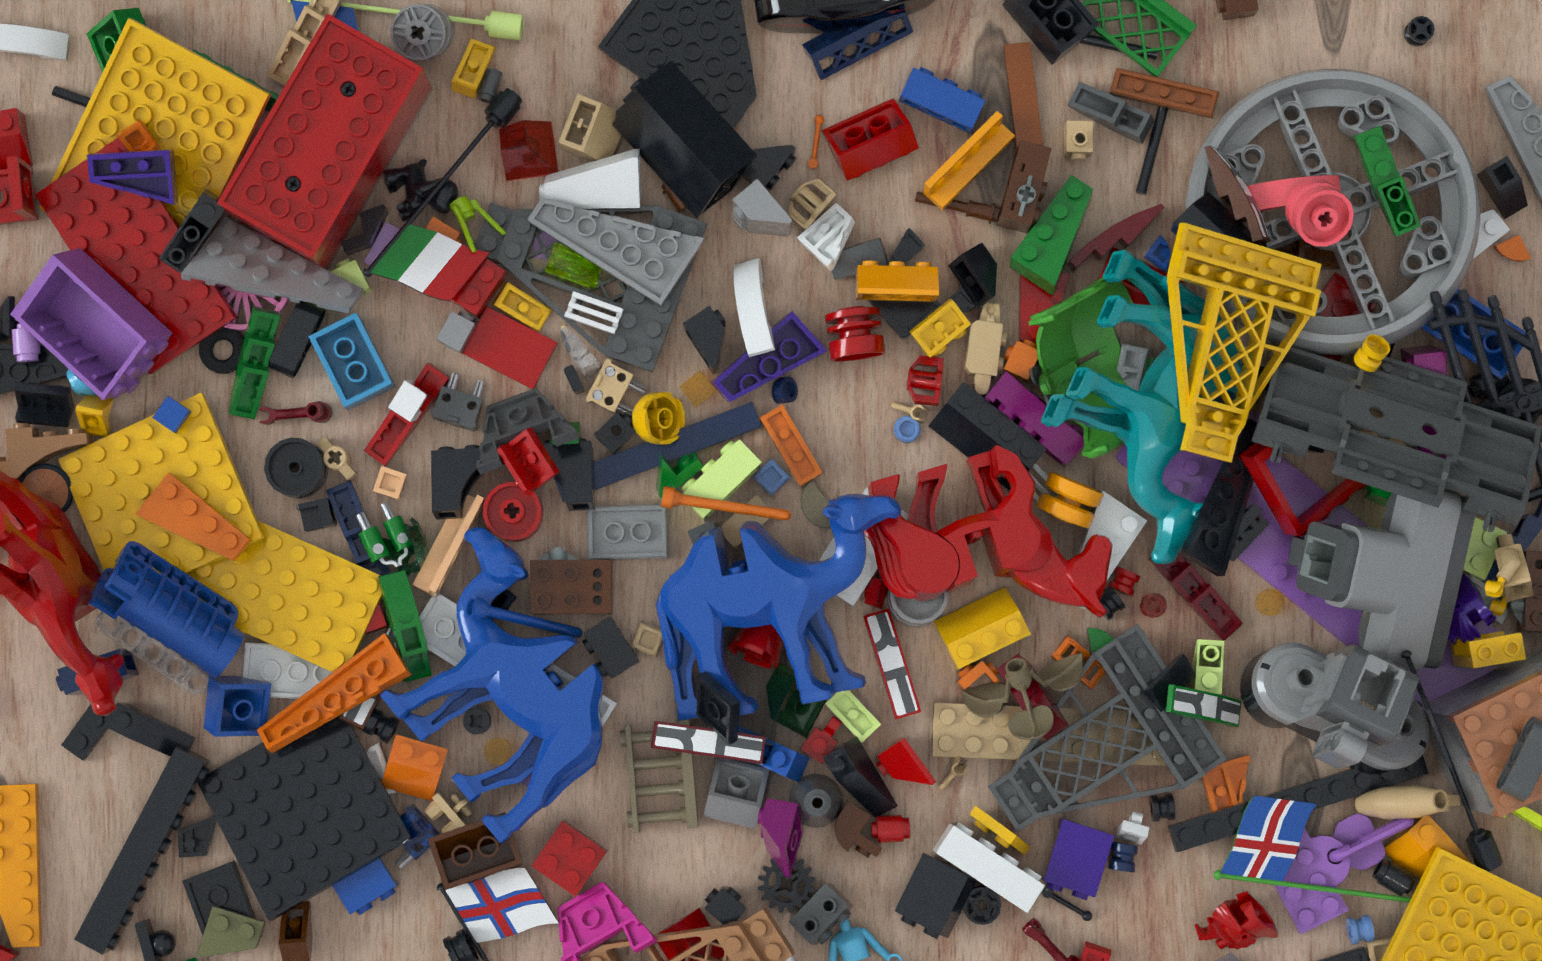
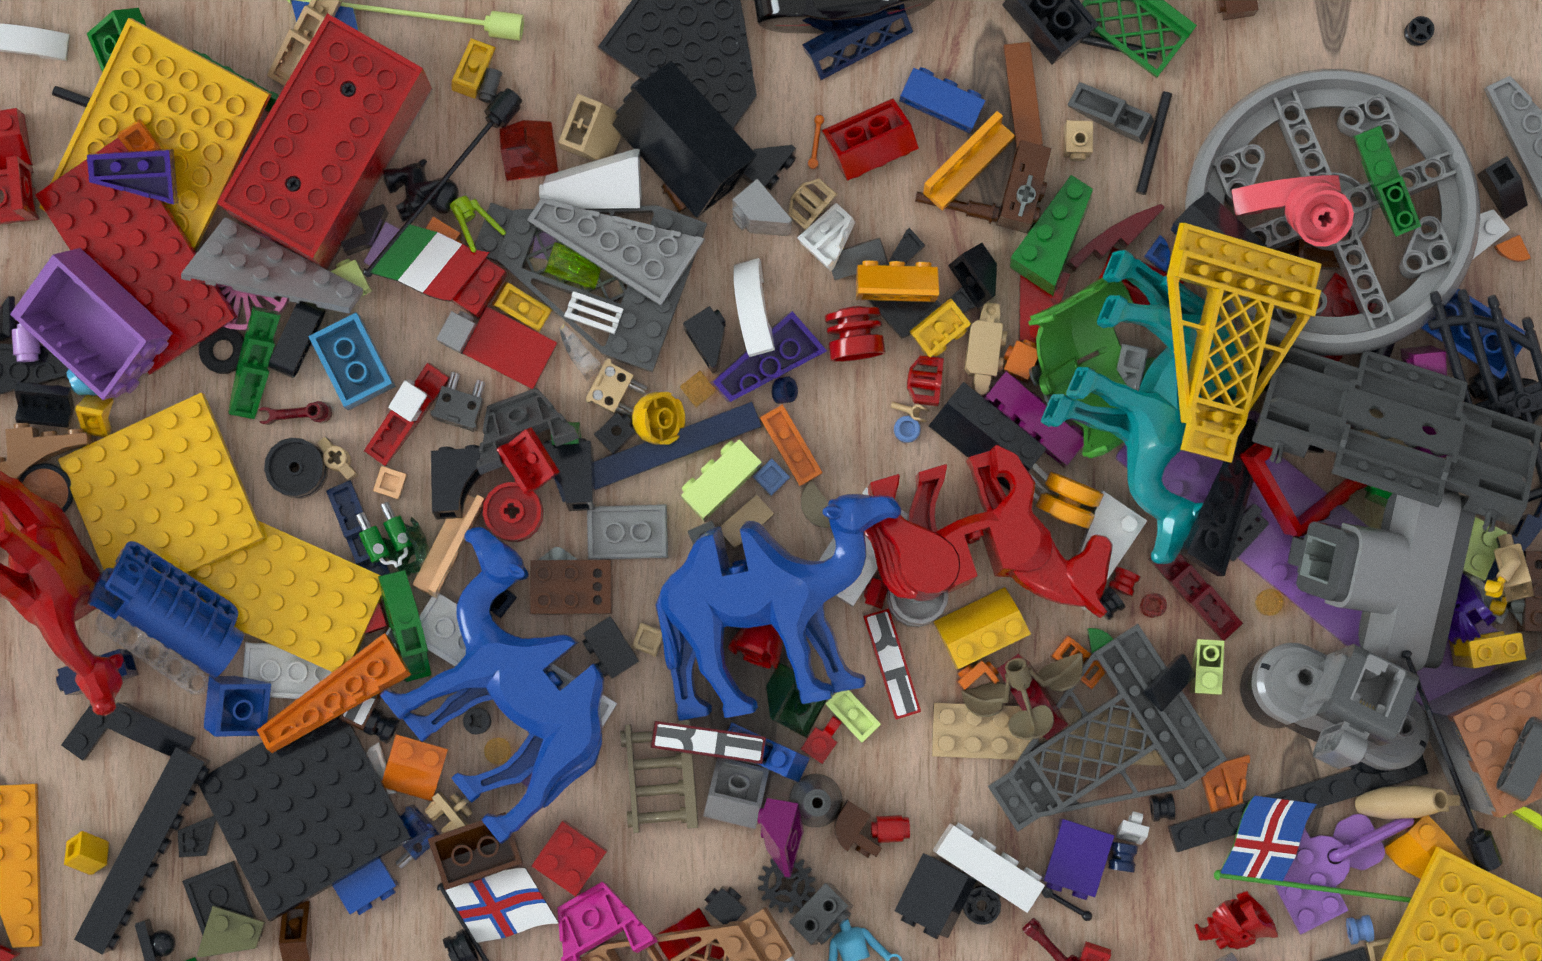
(86, 853): none -> yellow panel
(171, 414): blue tile -> none
(188, 515): orange wing -> none
(192, 232): black slope -> none
(317, 514): black panel -> none
(437, 31): light grey wheel -> none
(479, 608): blue piece -> none
(573, 379): black tile -> none
(674, 498): orange piece -> none
(675, 476): green slope -> none
(717, 708): black tile -> none
(860, 777): black slope -> none
(903, 763): red slope -> none
(956, 770): tan hand -> none
(1004, 836): yellow wing -> none
(1164, 93): dark orange tile -> none
(1203, 706): slope -> none
(1233, 188): reddish brown slope -> none
(1371, 357): yellow wheel -> none
(1393, 877): black brick -> none

